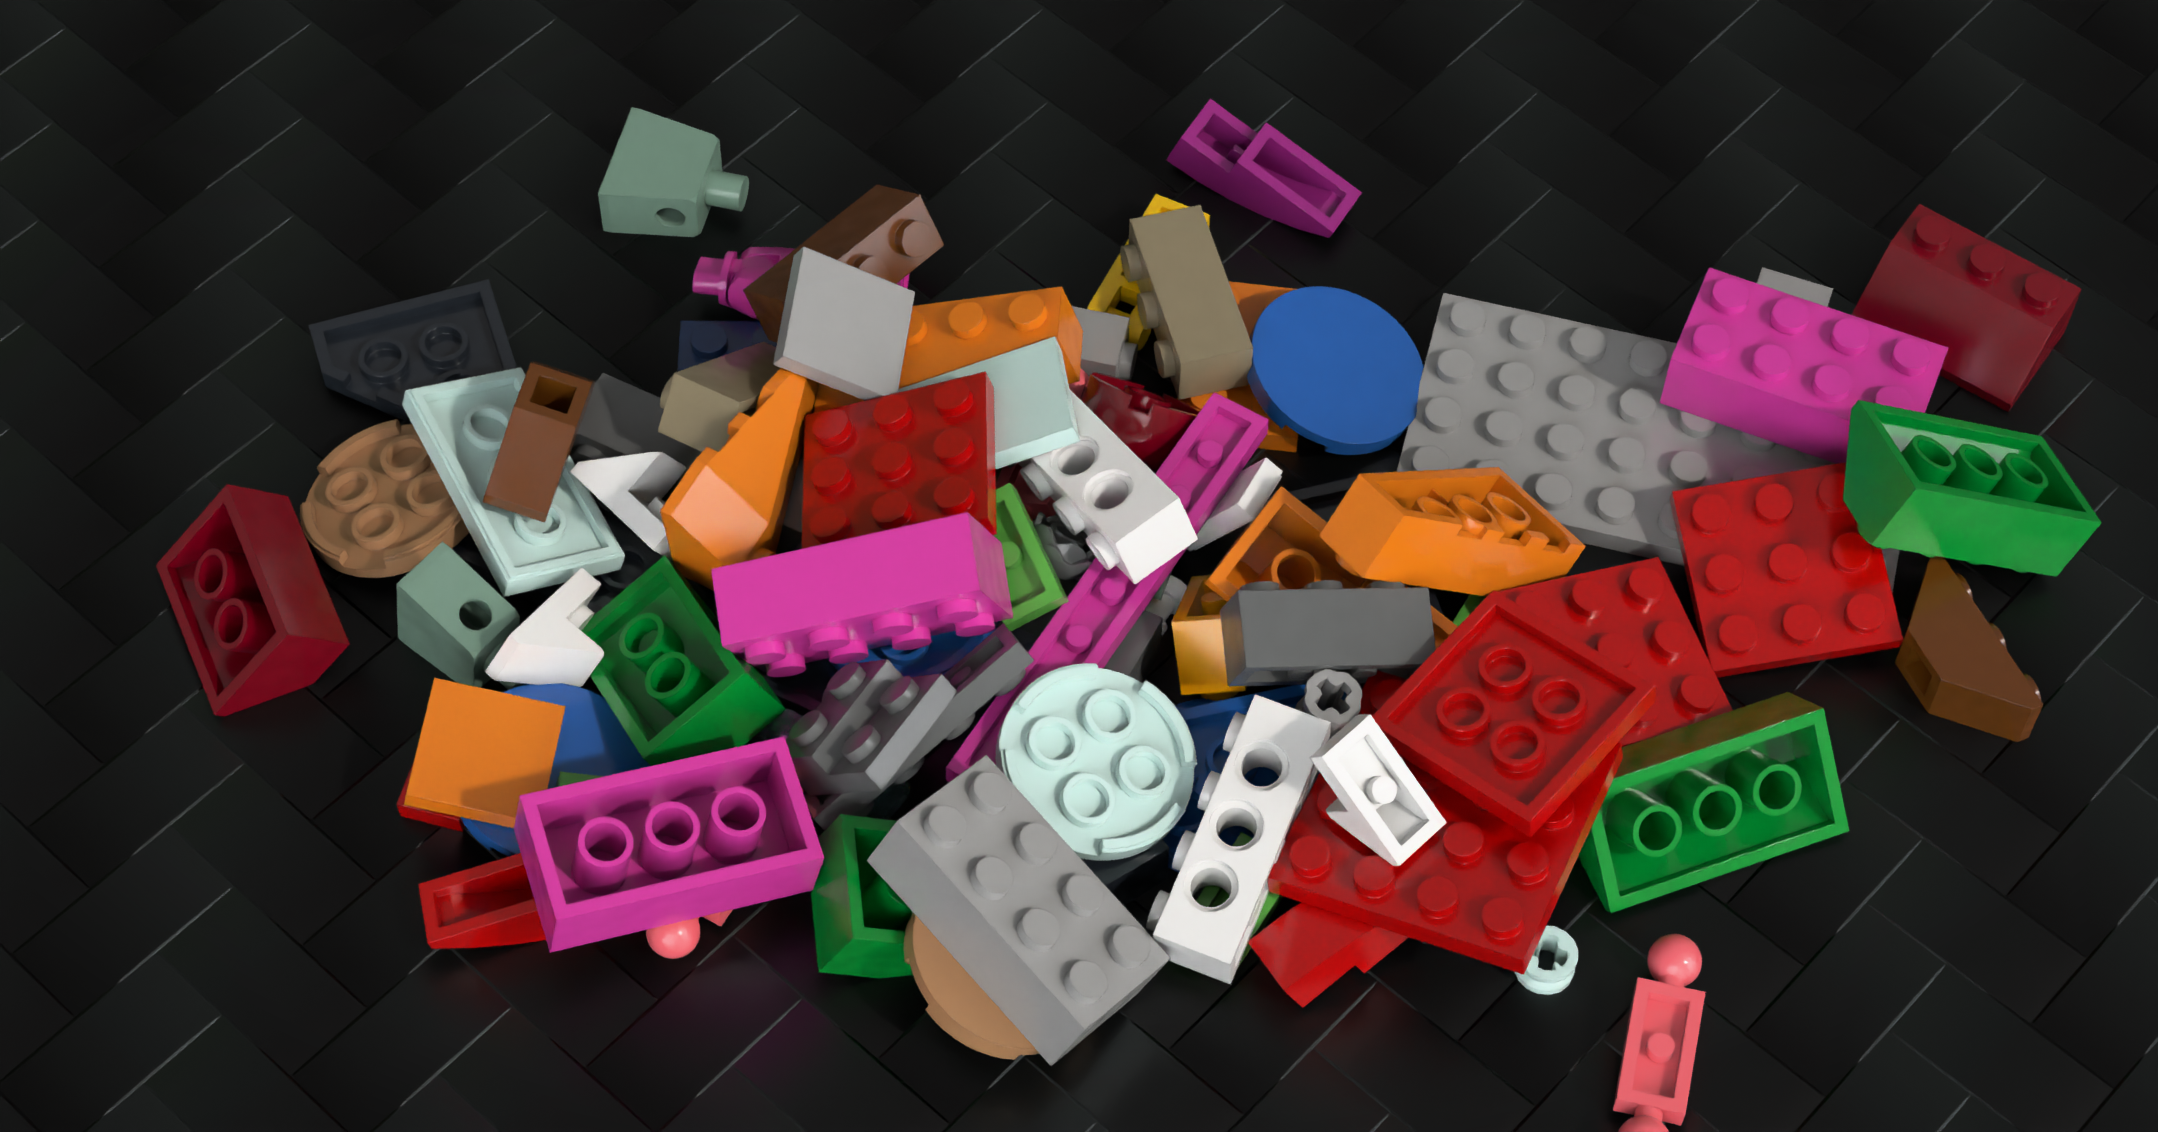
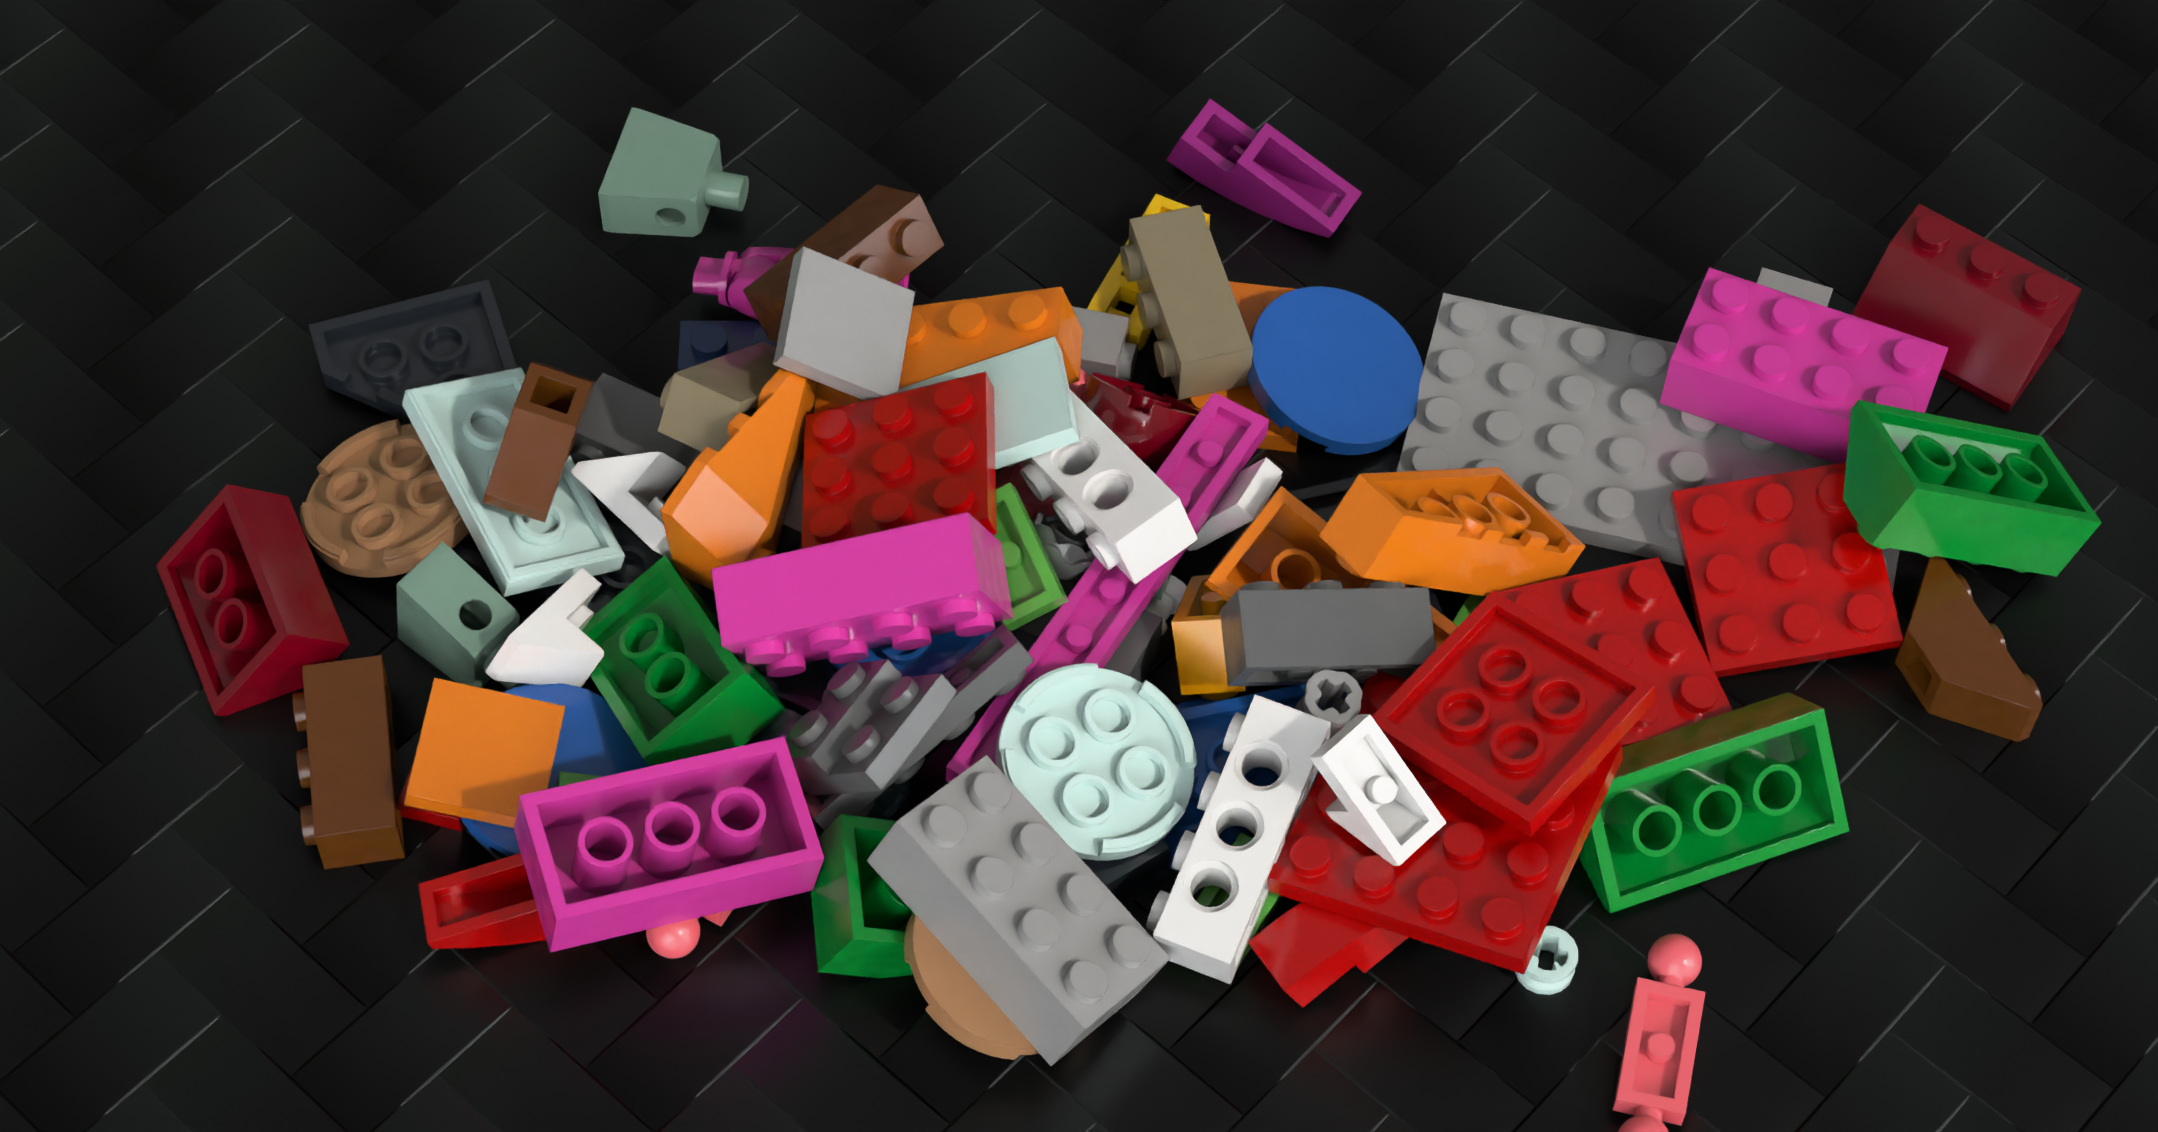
(349, 762): none -> reddish brown brick

